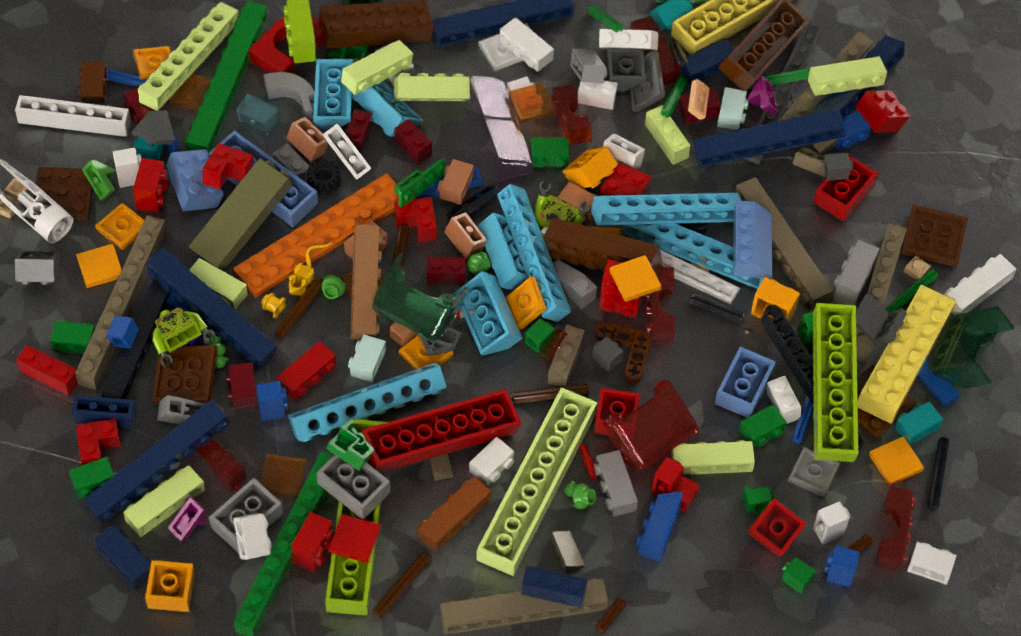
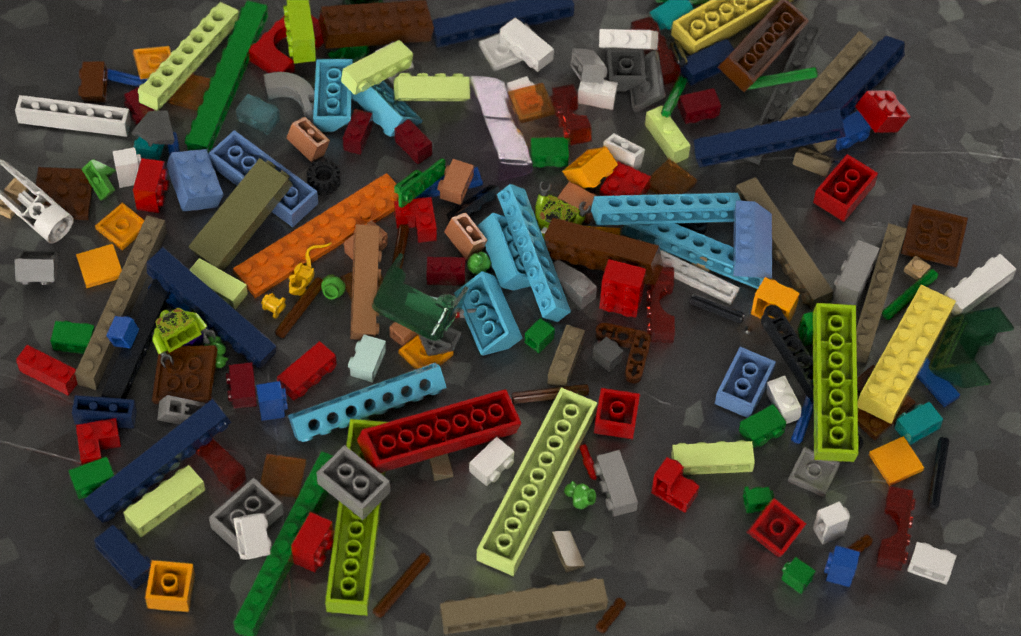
(187, 519): magenta slope -> none
(226, 163): red brick -> none
(291, 160): light grey plate -> none
(346, 151): white brick -> none
(351, 446): green slope -> none
(354, 538): red tile -> none
(453, 513): dark orange brick -> none
(526, 302): light orange tile -> none
(553, 344): clear red piece -> none
(554, 587): dark blue brick -> none
(605, 18): green axle -> none
(635, 278): light orange tile -> none
(652, 427): clear red windscreen -> none
(659, 525): blue slope -> none
(671, 179): none -> clear orange tile
(698, 99): light nougat plate -> none
(732, 108): light aqua brick -> none
(763, 96): magenta slope -> none
(837, 166): dark grey brick -> none
(847, 76): yellowish green brick -> none
(877, 322): dark grey bracket -> none

